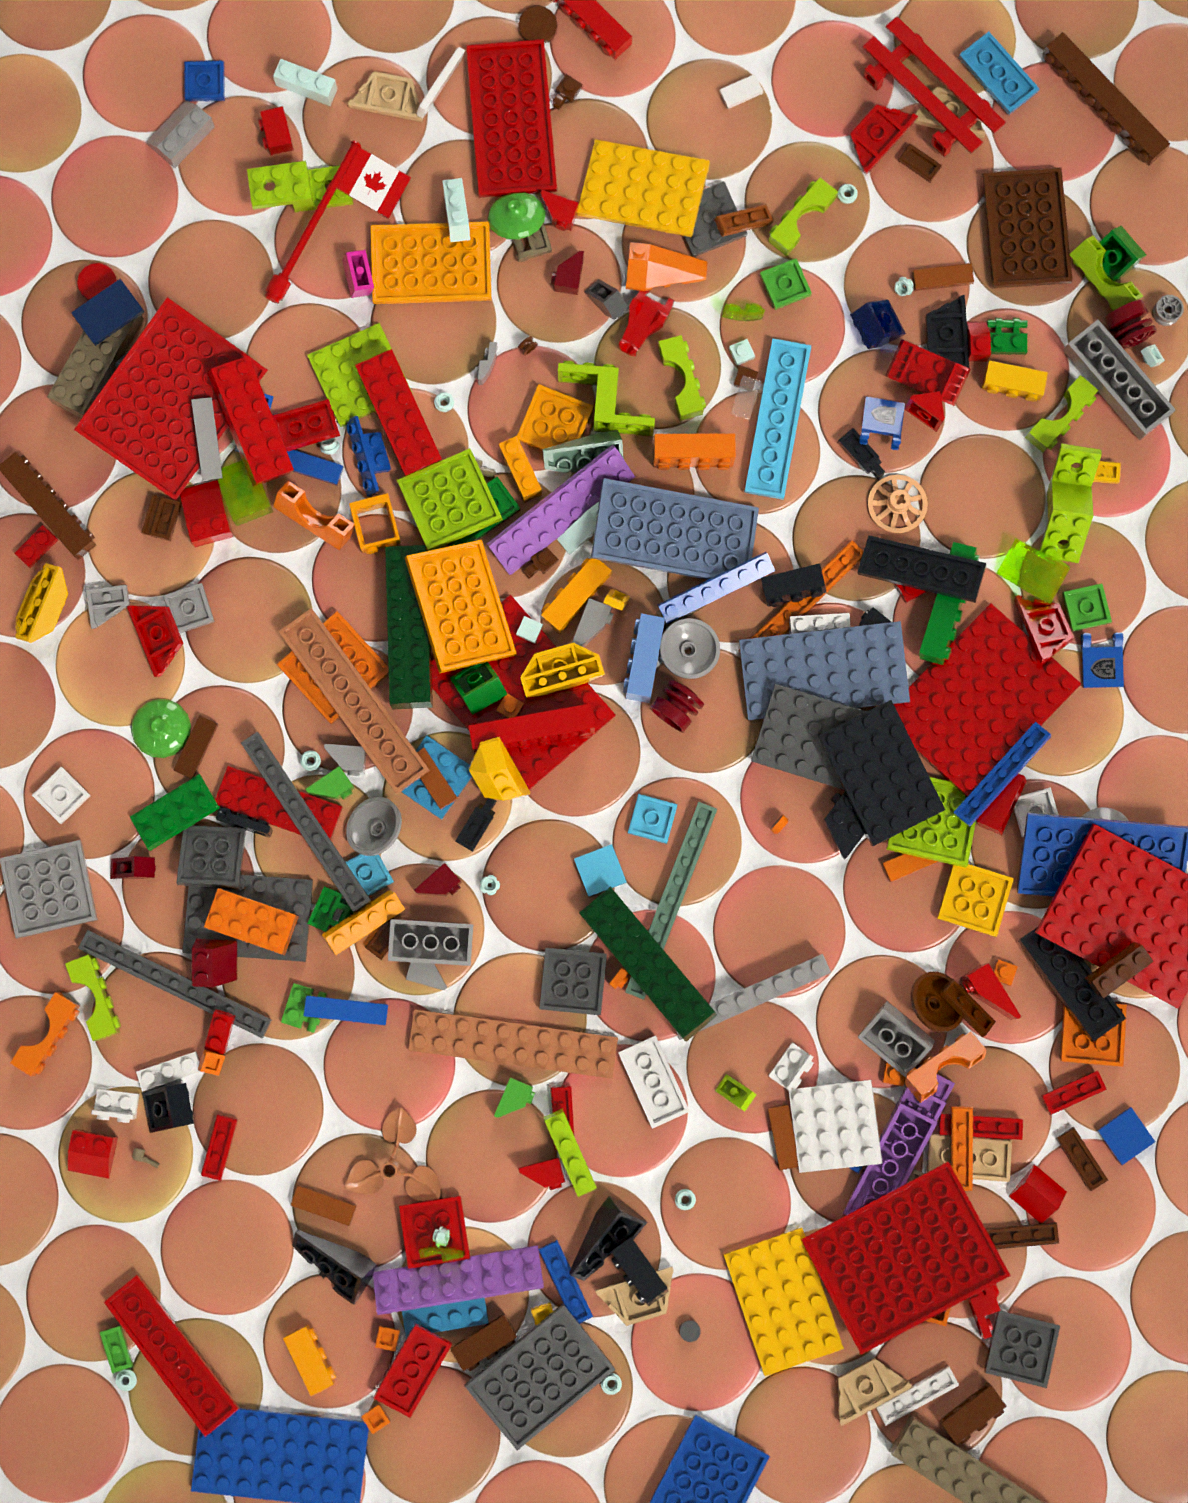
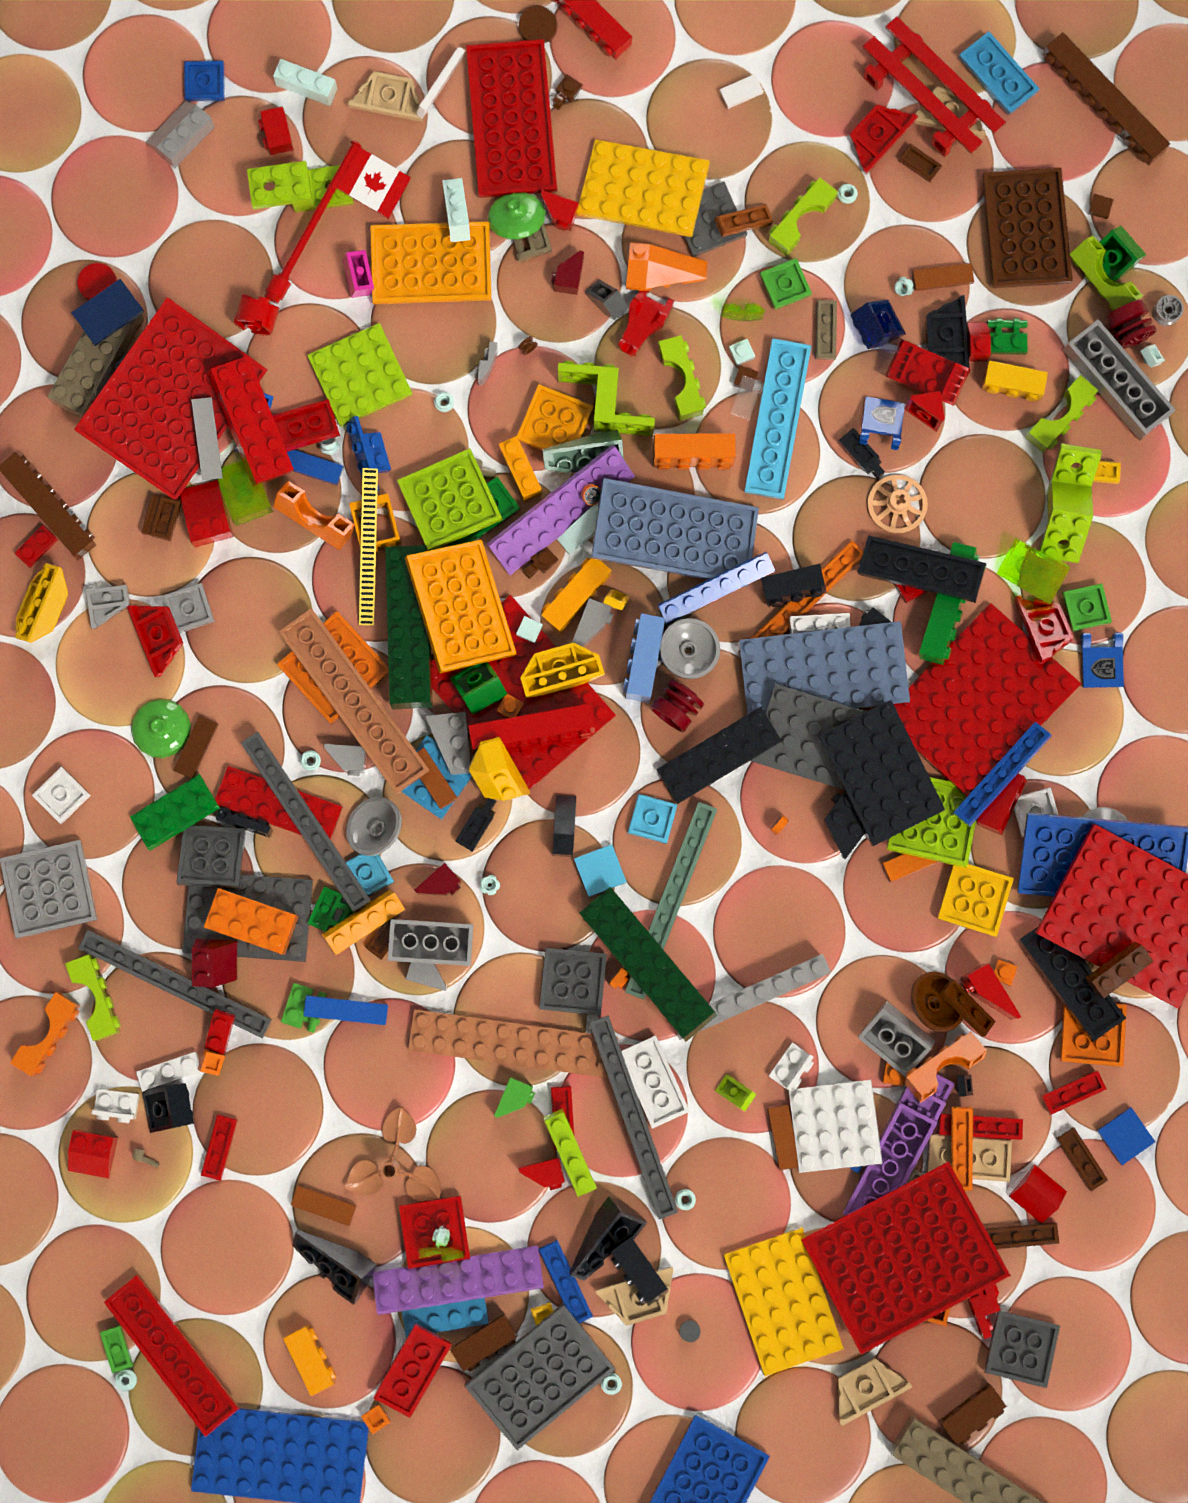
(133, 867): dark red slope -> none
(256, 315): none -> red brick
(333, 785): bright green slope -> none
(368, 546): none -> light yellow sticker
(387, 1338): orange plate -> none
(398, 412): red brick -> none
(452, 739): none -> light grey wing
(564, 826): none -> black slope
(590, 494): none -> tile
(633, 1117): none -> dark grey plate
(719, 755): none -> black plate
(826, 329): none -> dark tan tile
(918, 1395): white tile -> none
(964, 1085): none -> black plate
(1100, 206): none -> reddish brown tile

